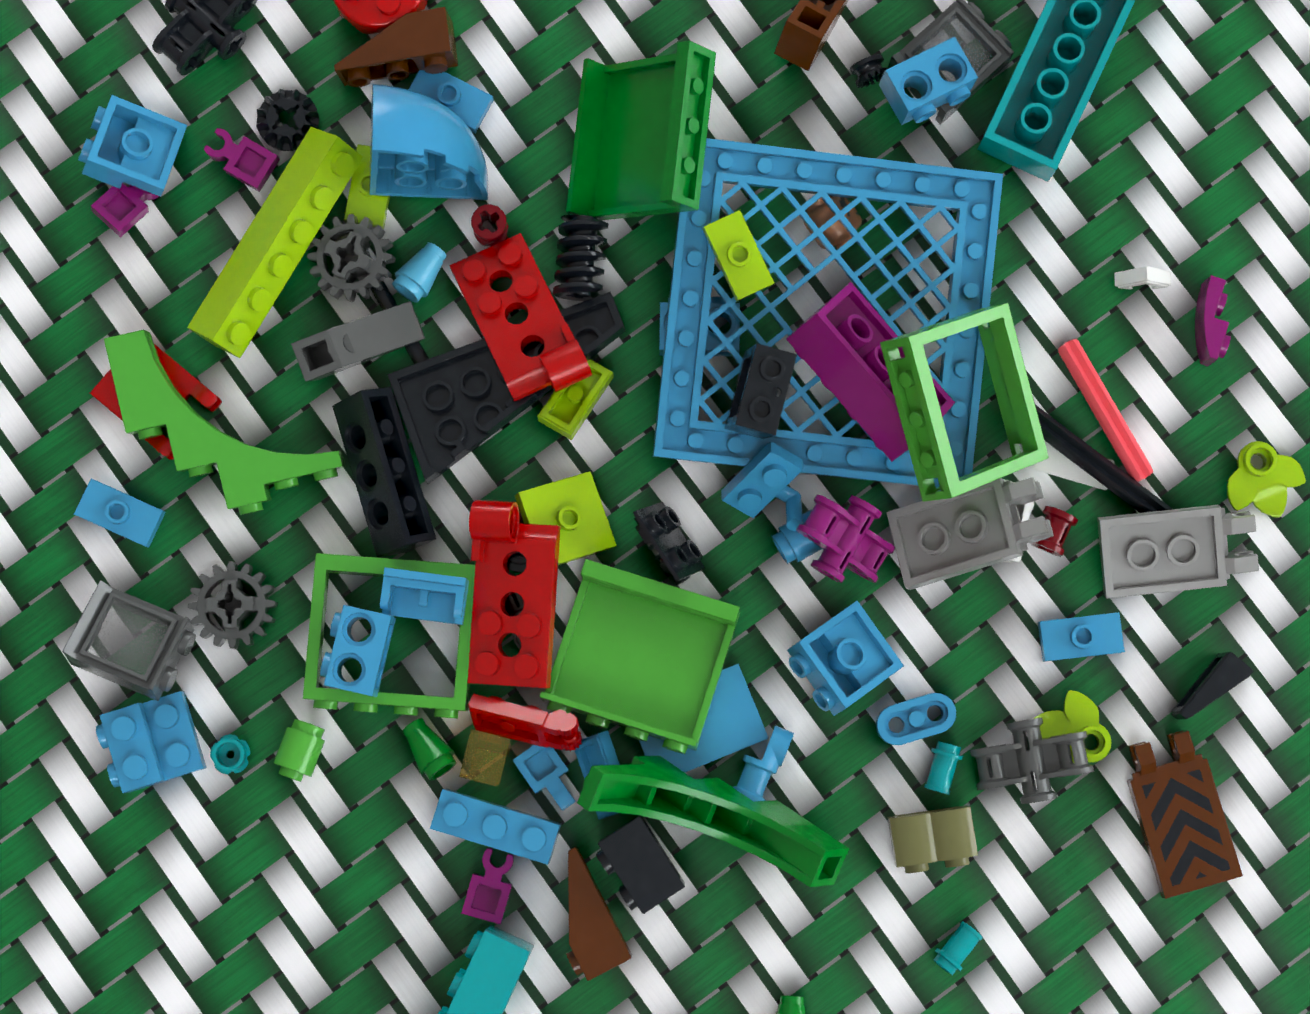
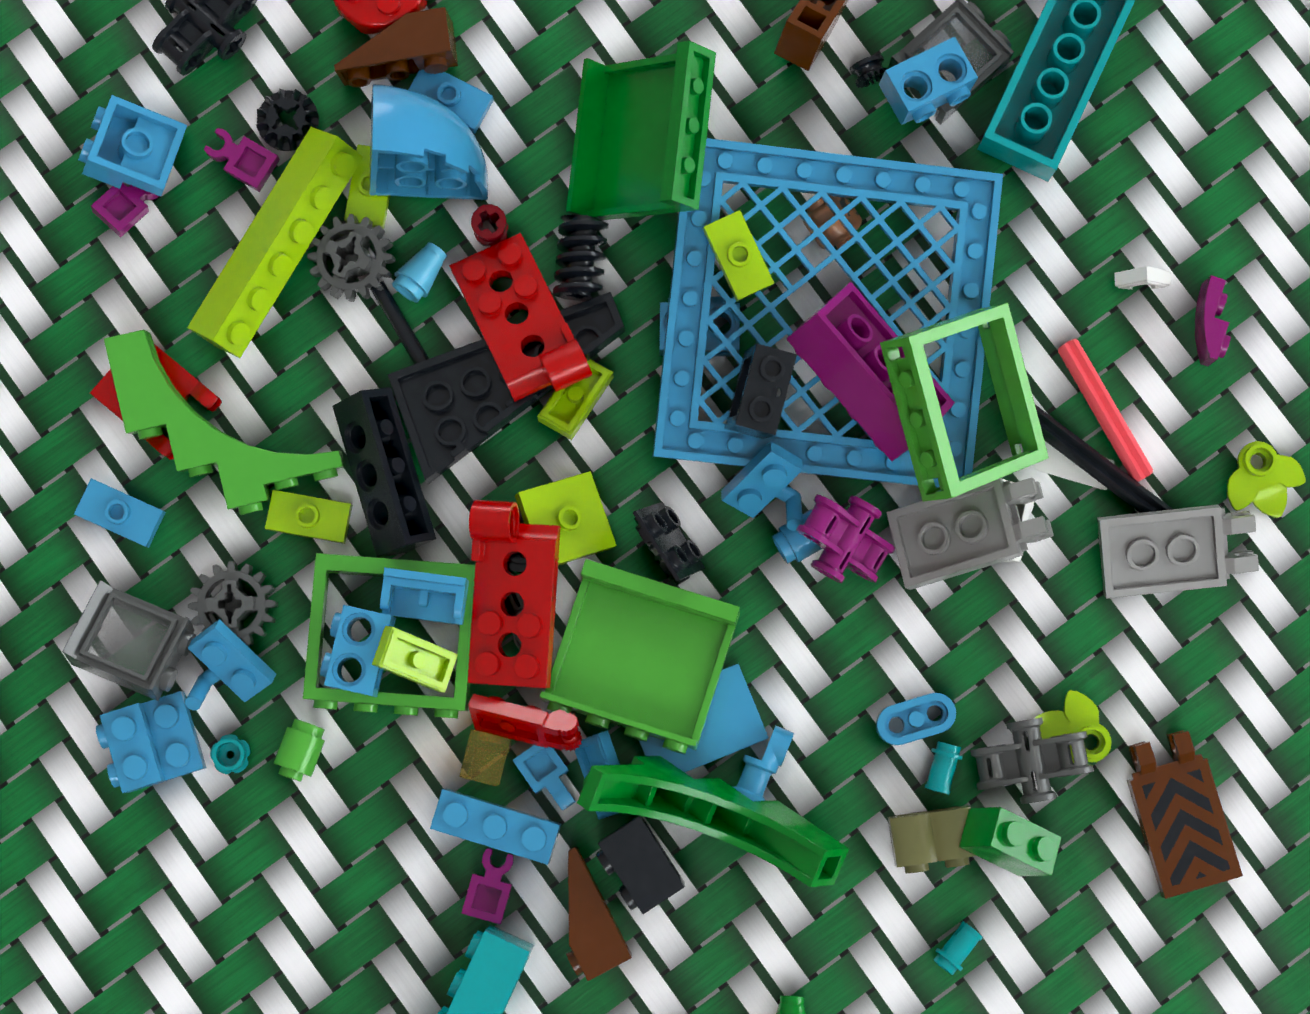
(227, 661): none -> dark azure plate
(308, 516): none -> lime plate
(357, 341): dark grey slope -> none
(414, 659): none -> plate
(429, 750): green cone -> none
(844, 659): dark azure plate -> none
(1010, 841): none -> green brick
(1061, 525): dark red bush -> none
(1081, 637): dark azure plate -> none
(1216, 680): black slope -> none

